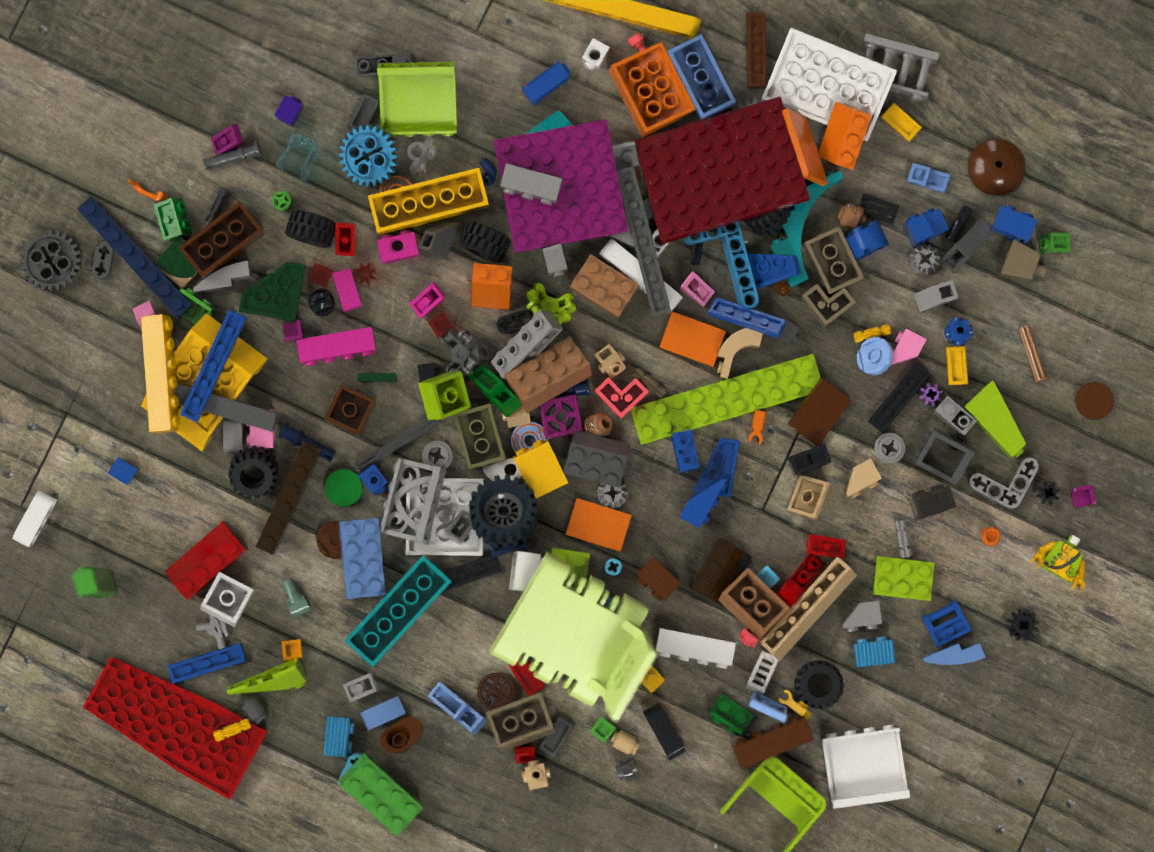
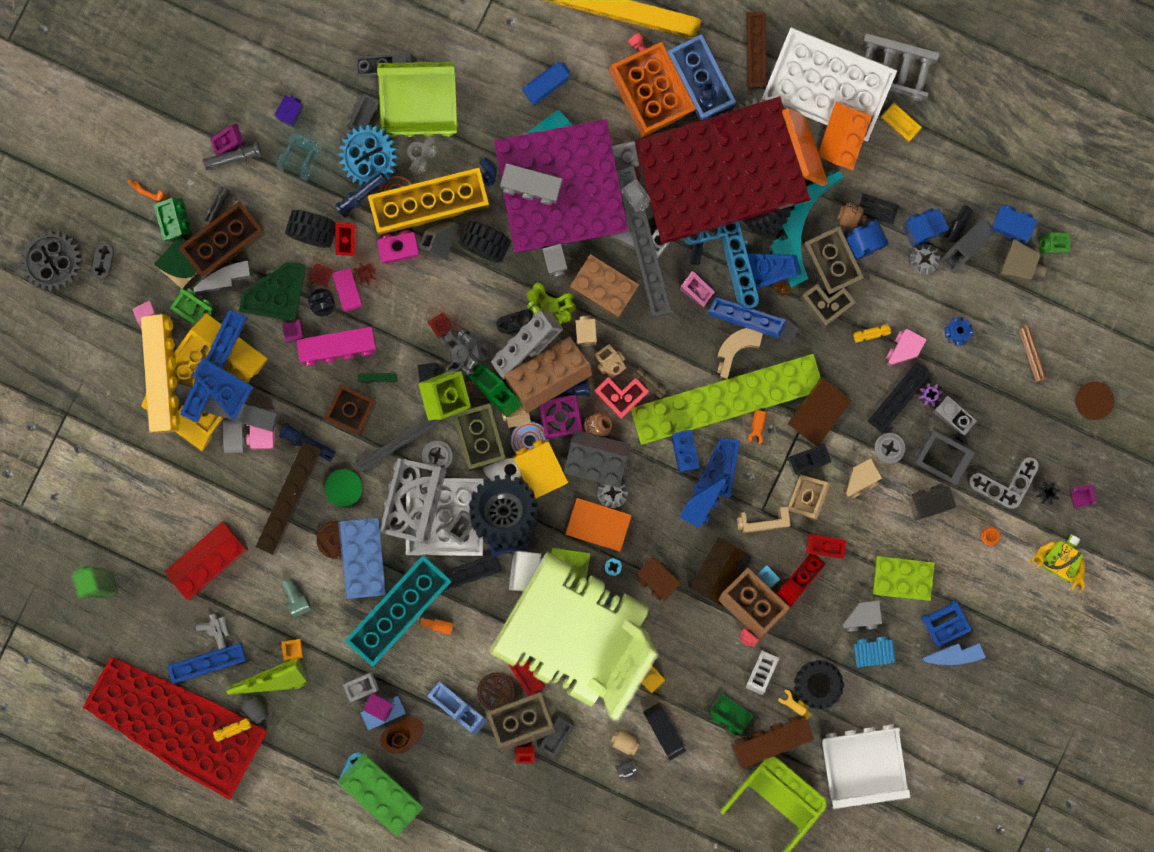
(34, 519): white beam -> none
(123, 471): blue panel -> none
(134, 257): dark blue plate -> none
(223, 387): none -> blue wing
(227, 599): white brick -> none
(249, 485): black tyre -> none
(279, 199): bright green wheel -> none
(338, 736): dark azure brick -> none
(355, 198): none -> dark blue pin
(374, 480): blue brick -> none
(378, 707): none -> magenta panel
(427, 300): dark pink slope -> none
(437, 625): none -> orange bar
(491, 286): orange slope -> none
(541, 781): tan brick -> none
(586, 331): none -> tan brick
(595, 46): white brick -> none
(602, 729): bright green plate -> none
(629, 267): white beam -> none
(636, 196): none -> clear brick
(692, 339): orange tile -> none
(696, 647): white brick -> none
(768, 706): light blue tile -> none
(783, 522): none -> tan window
(808, 609): tan brick -> none
(875, 356): light blue tile -> none
(903, 539): light grey axle -> none
(928, 178): medium blue slope -> none
(936, 296): light grey slope -> none
(956, 365): yellow tile -> none
(990, 178): reddish brown dish -> none
(996, 420): lime slope -> none
(1022, 632): black gear -> none

